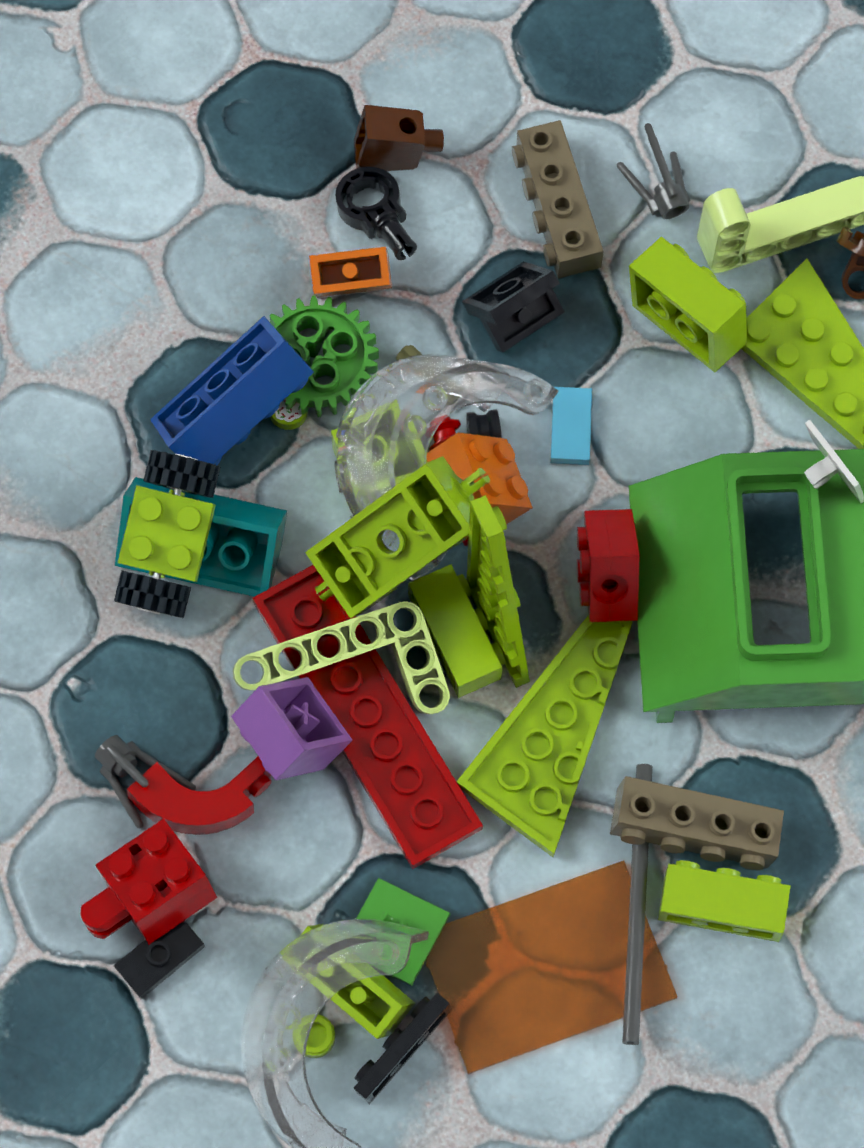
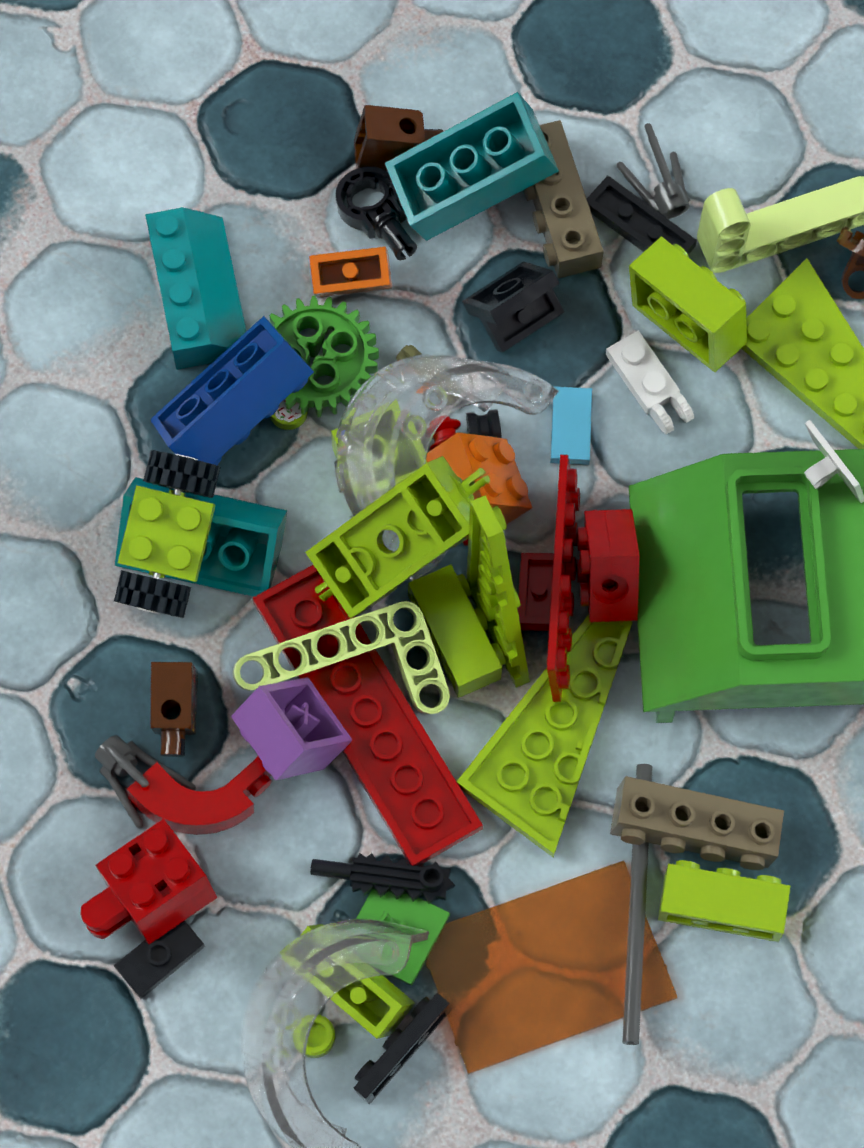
(173, 687): none -> reddish brown torso
(195, 284): none -> teal slope
(386, 876): none -> black piece
(471, 166): none -> teal brick
(547, 583): none -> red bracket
(634, 217): none -> black plate
(648, 380): none -> white hinge

